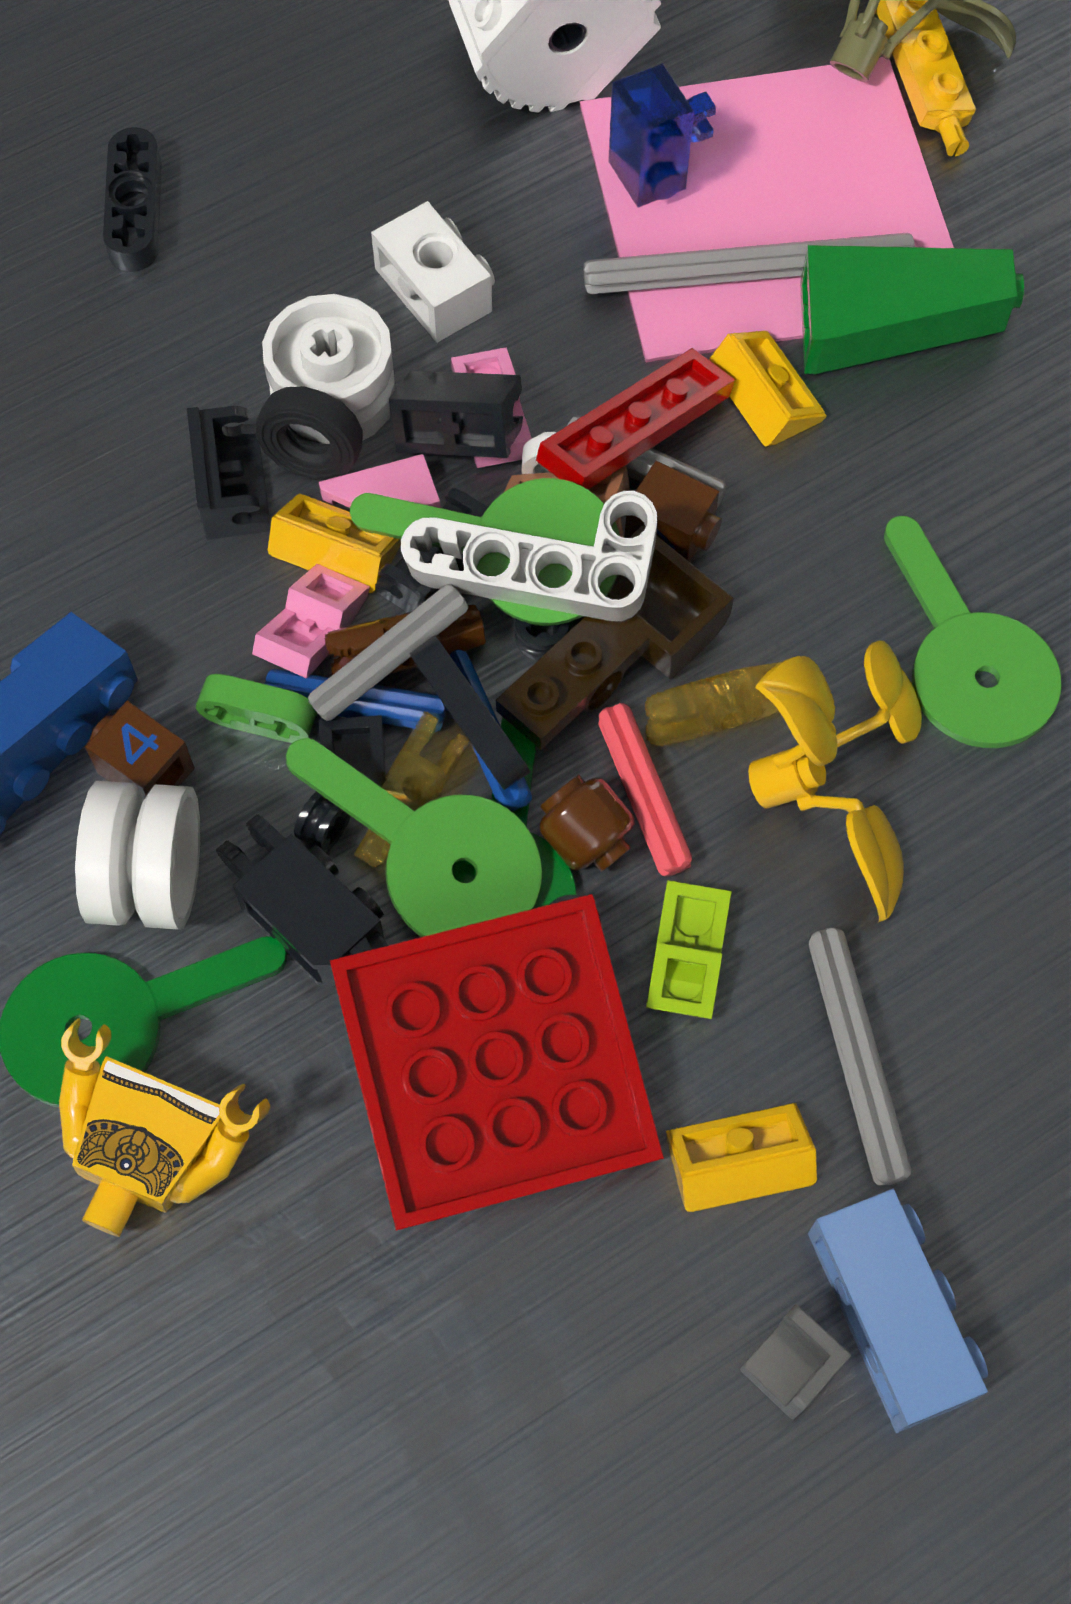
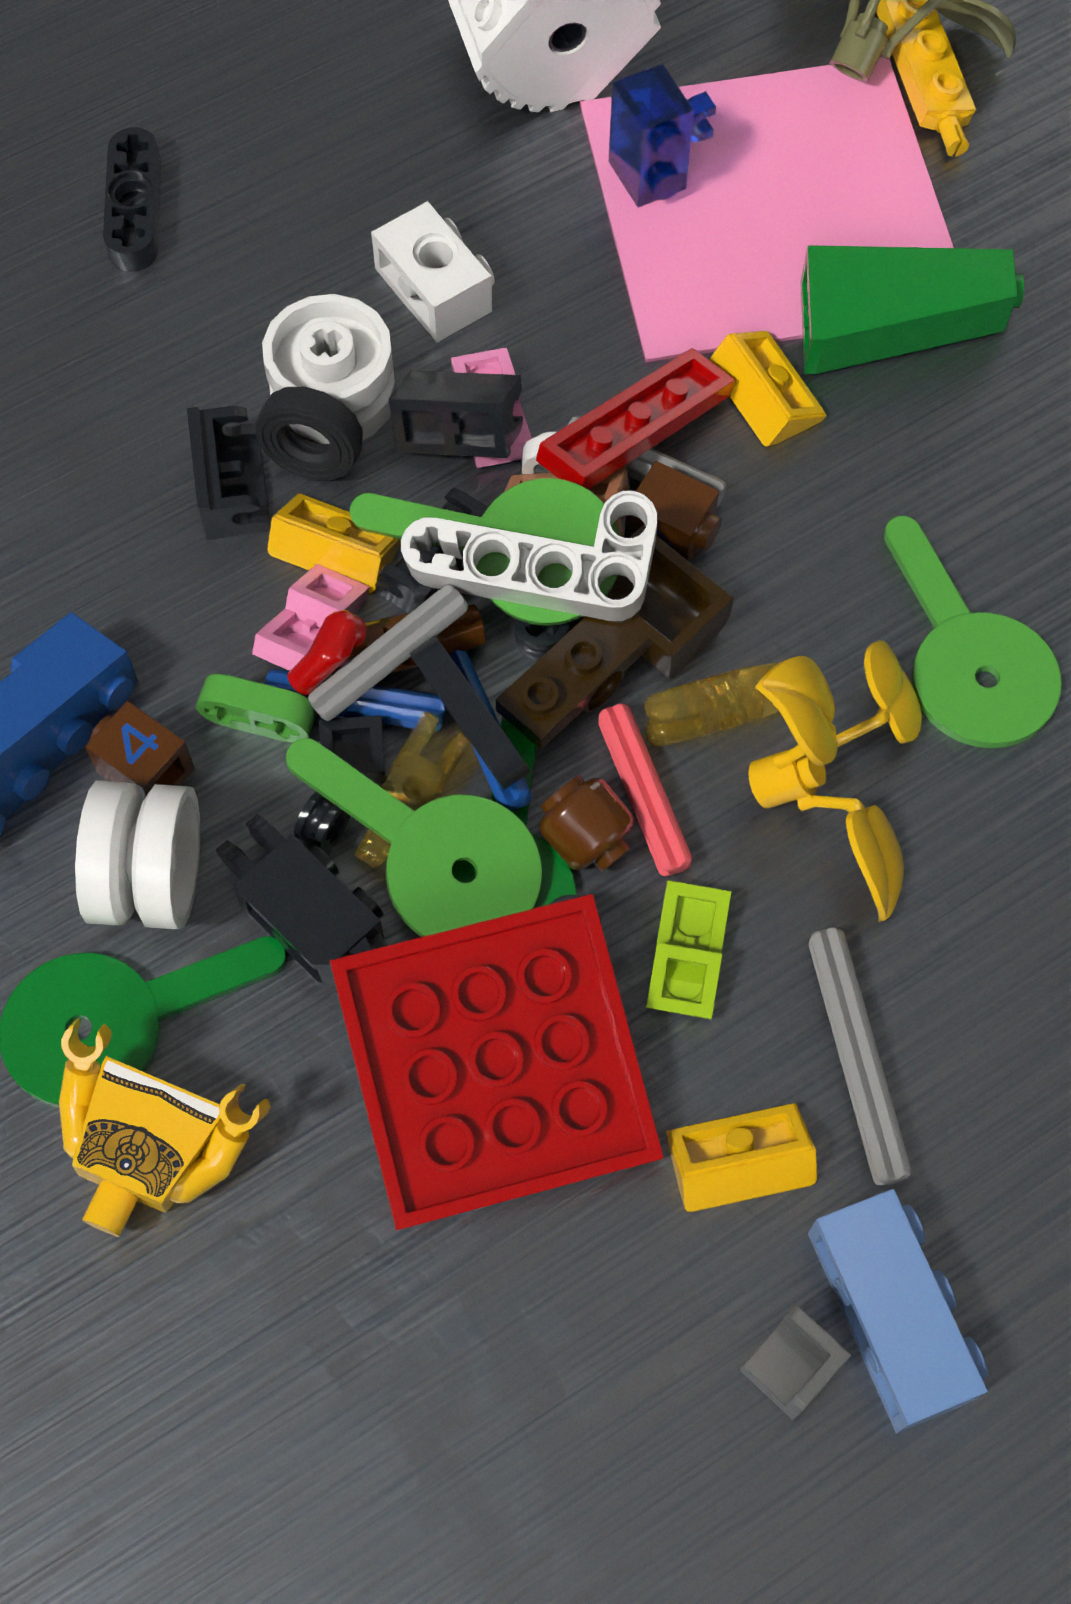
(330, 648): none -> red arm
(402, 479): bright pink tile -> none
(715, 264): light grey axle -> none

